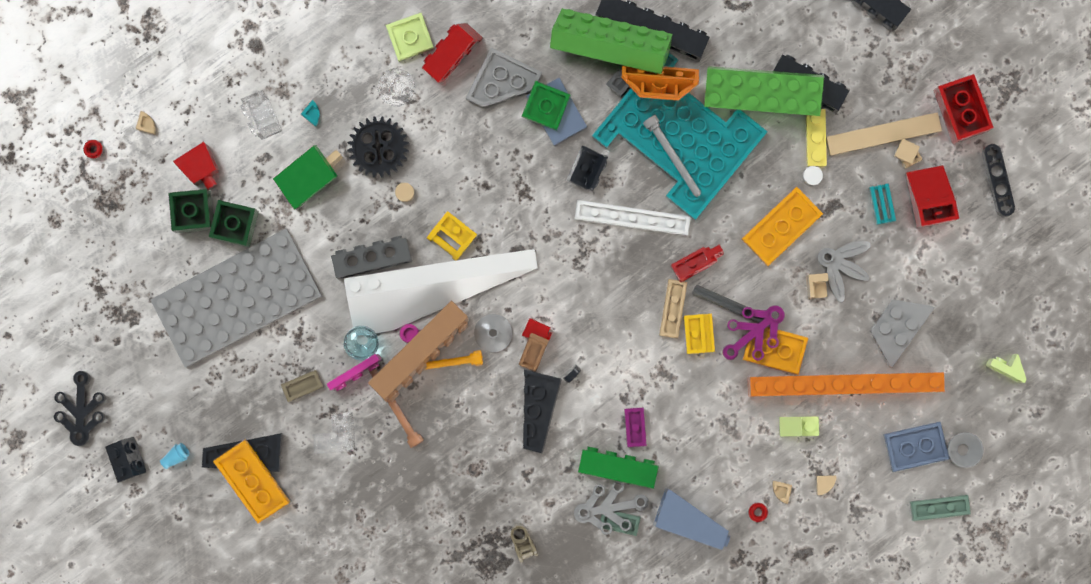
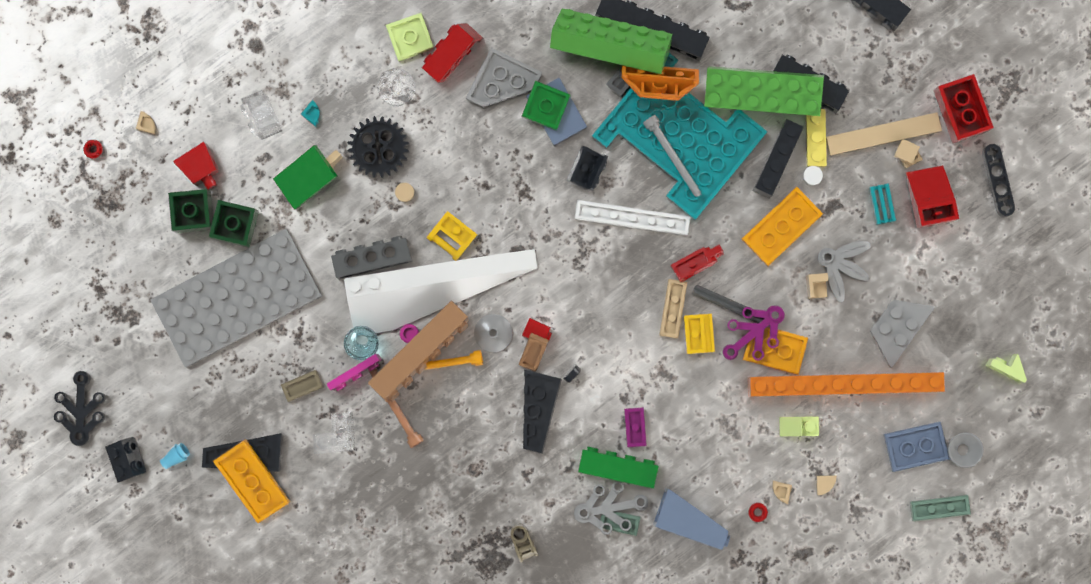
(778, 158): none -> black brick

